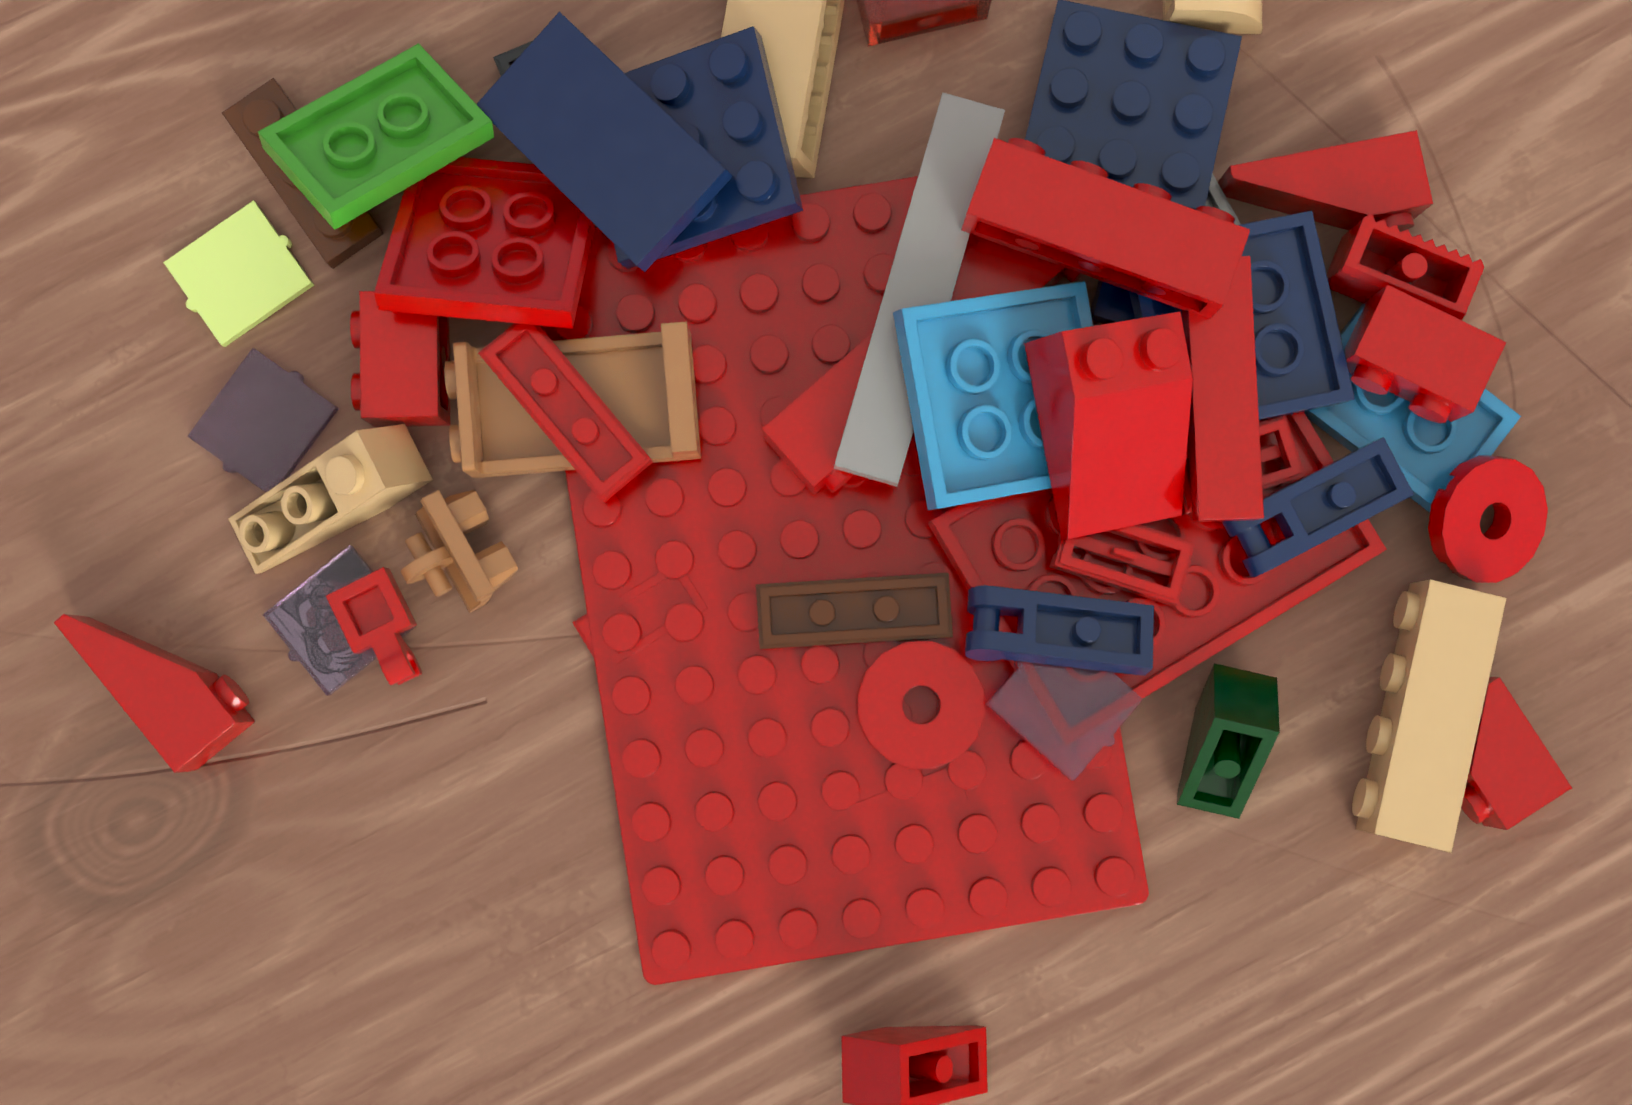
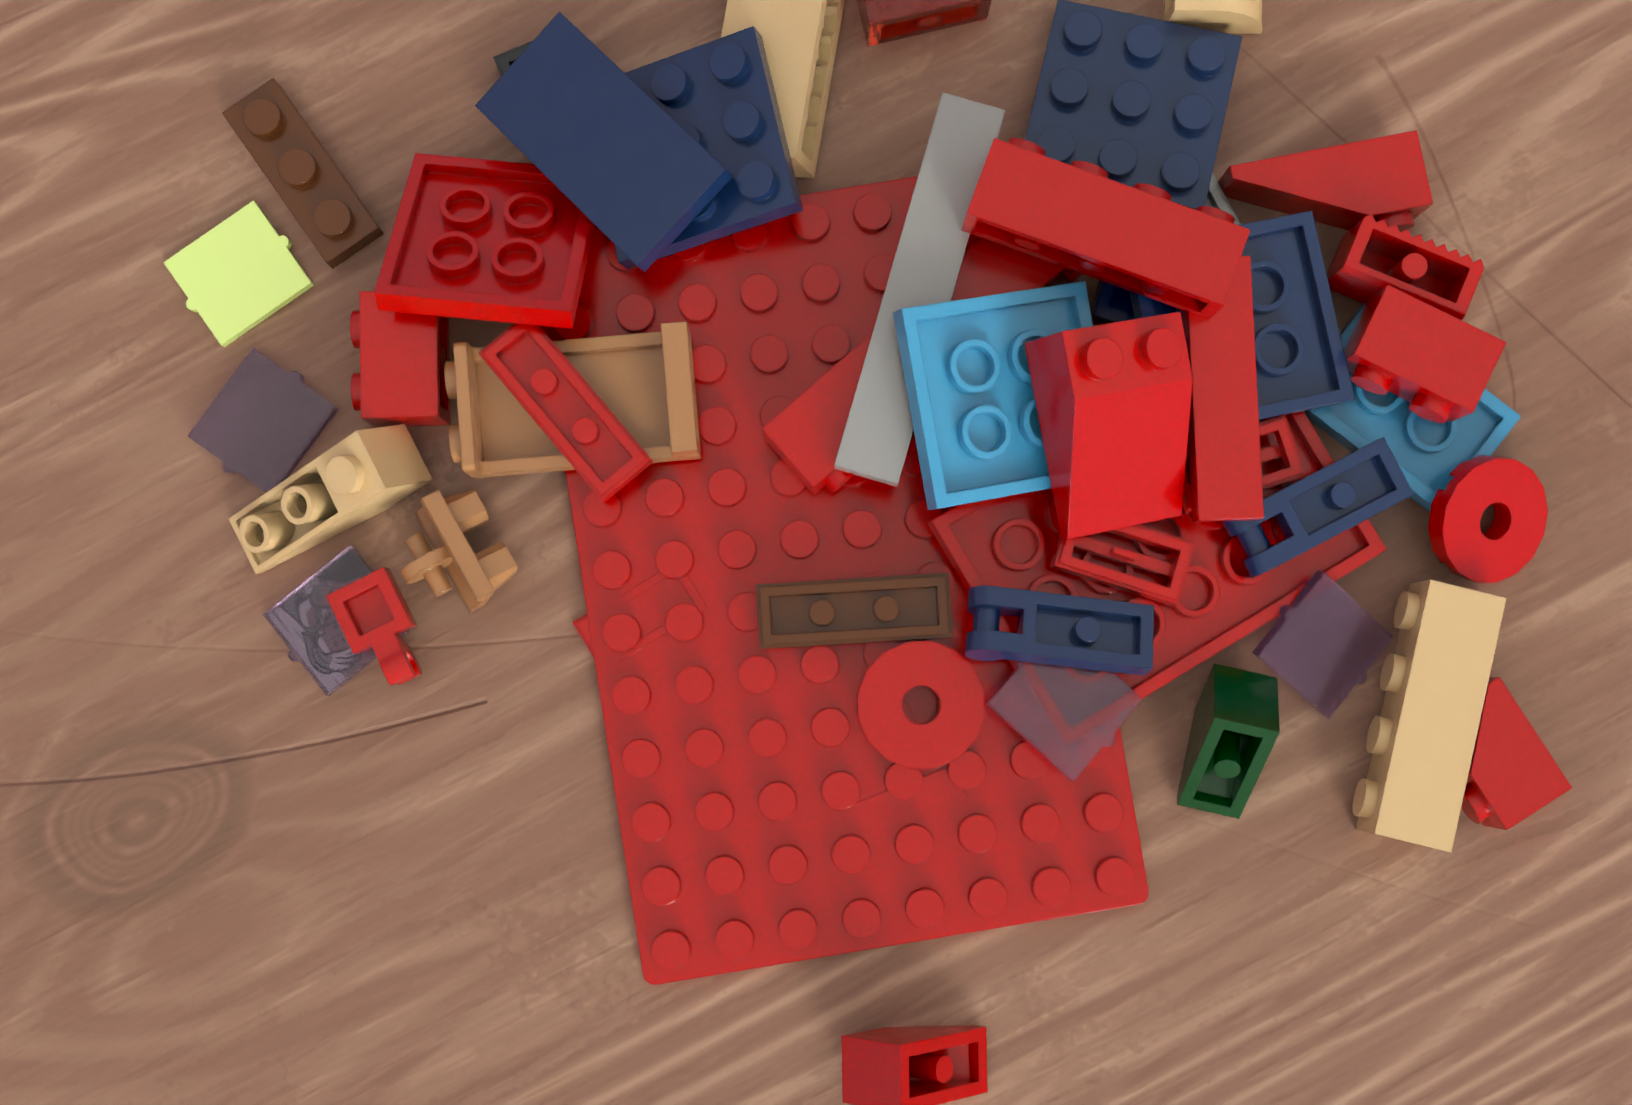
(172, 701): red slope -> none
(376, 135): bright green plate -> none
(1323, 644): none -> clear purple piece

